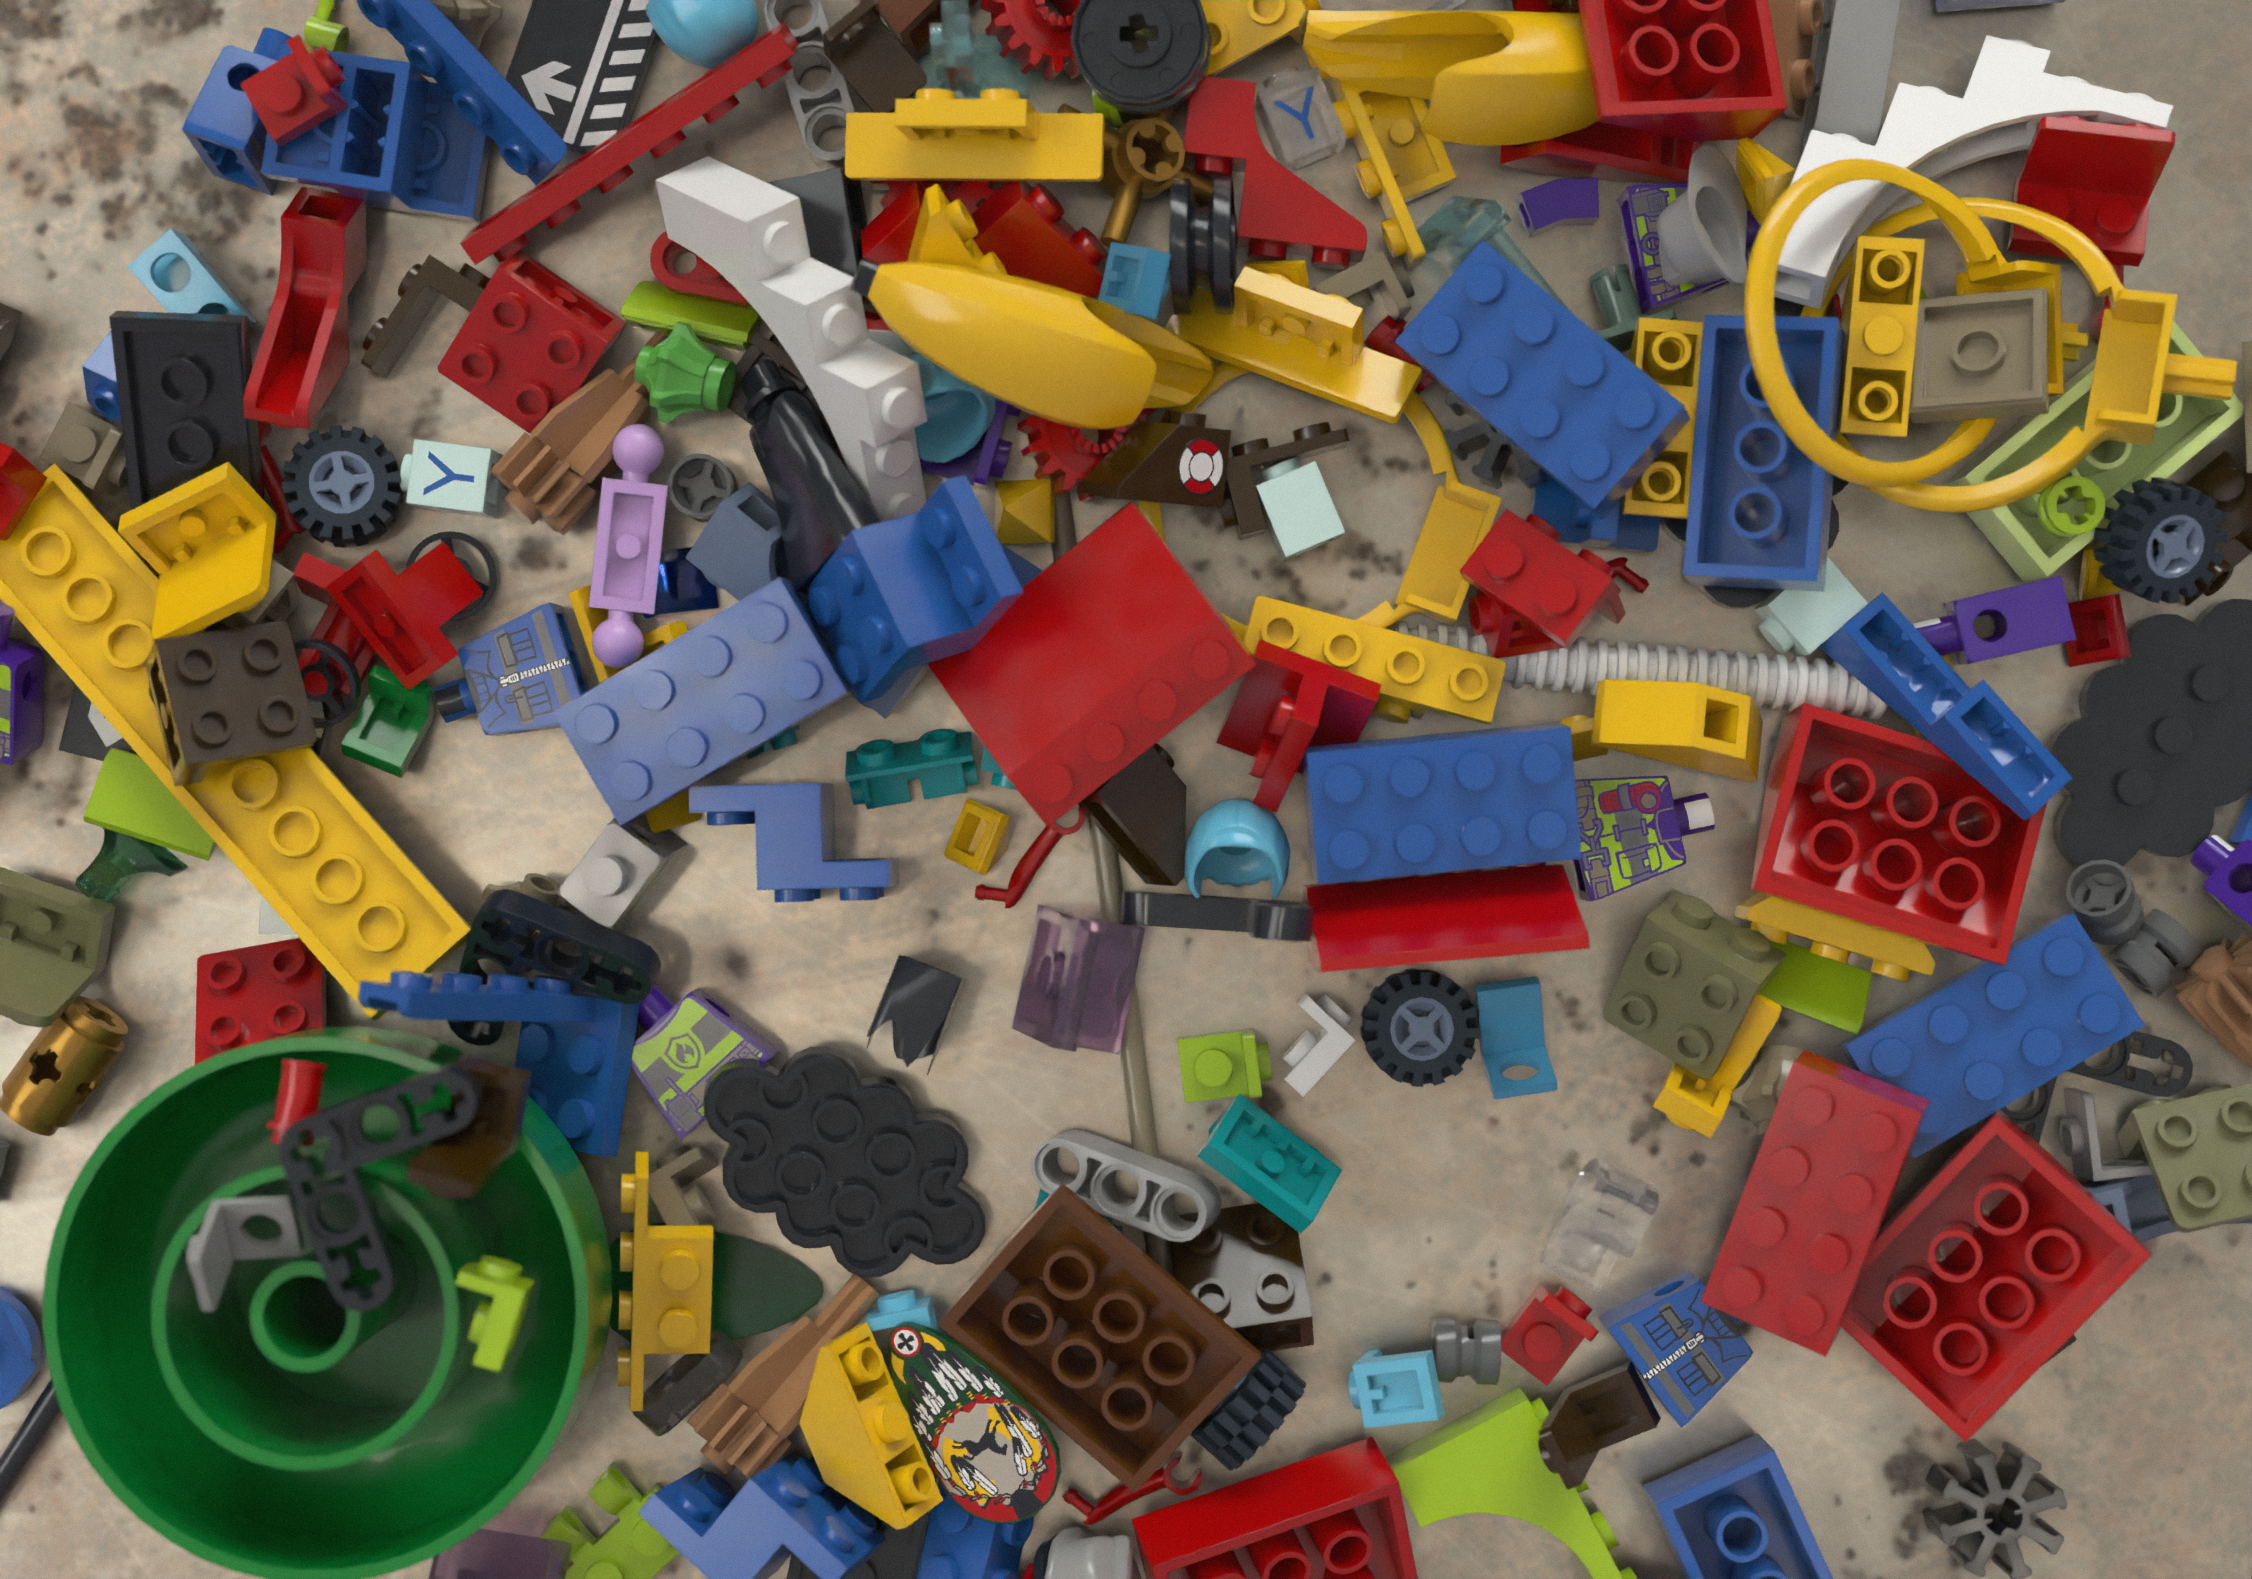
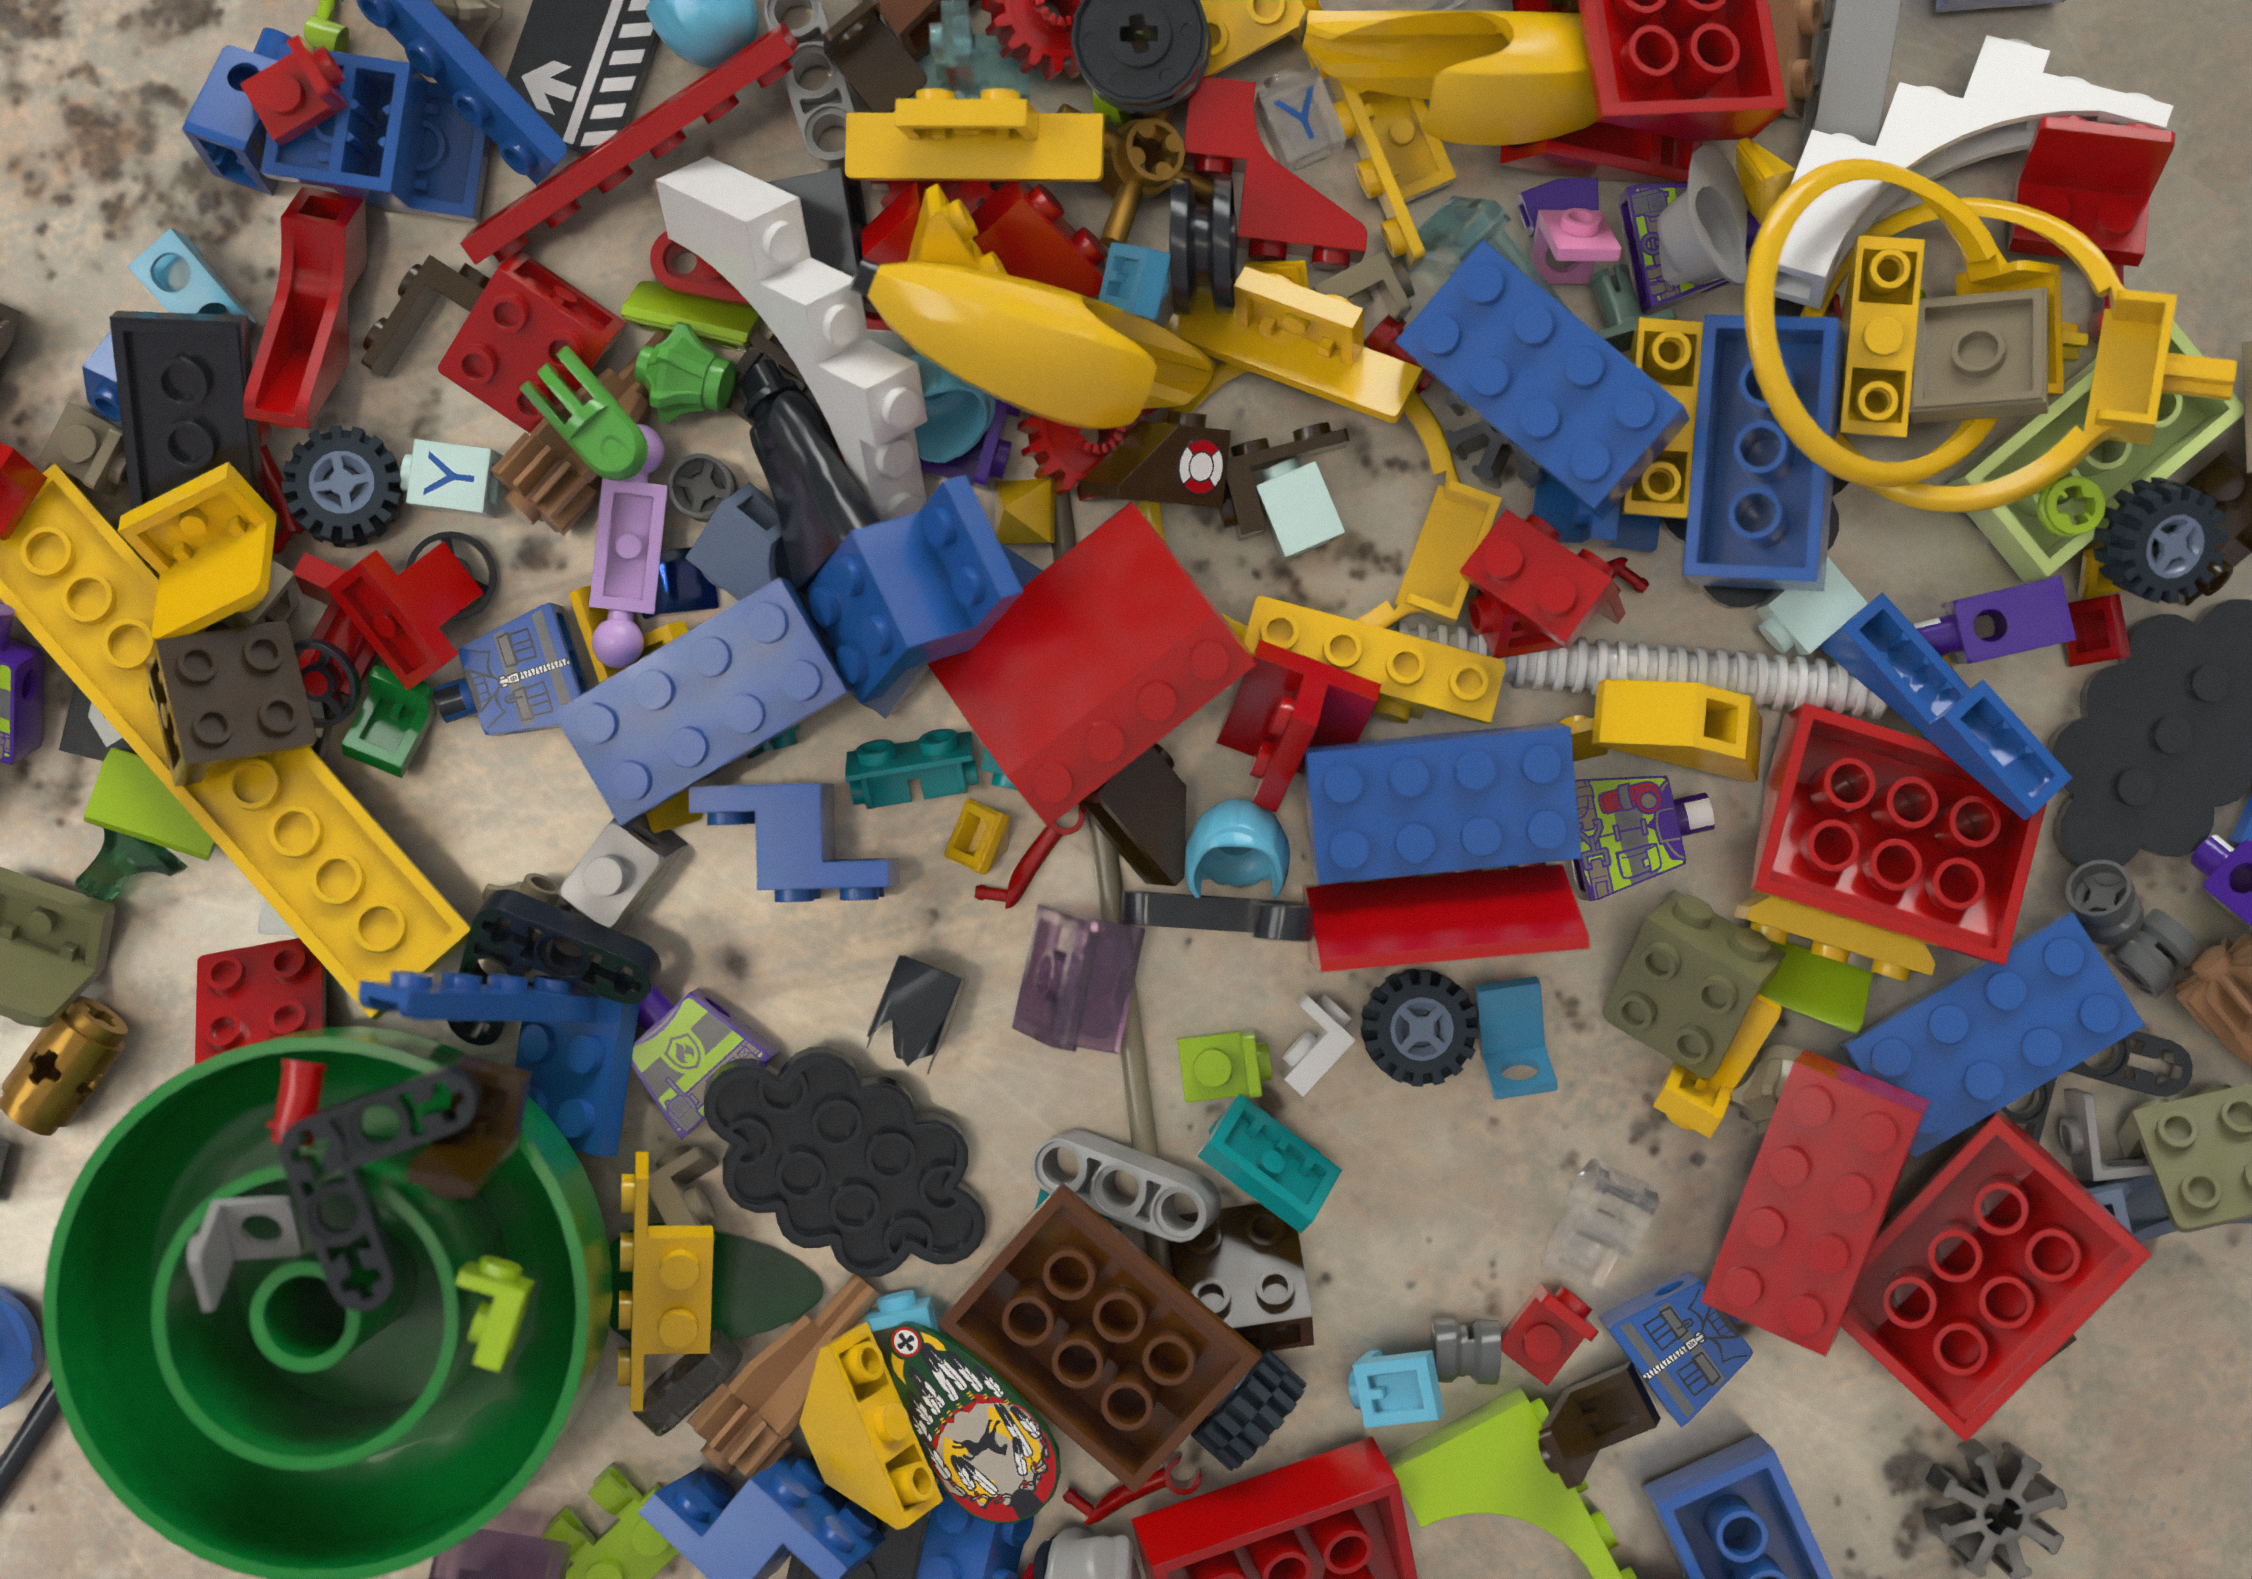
(598, 429): none -> bright green arm
(1572, 236): none -> bright pink bracket

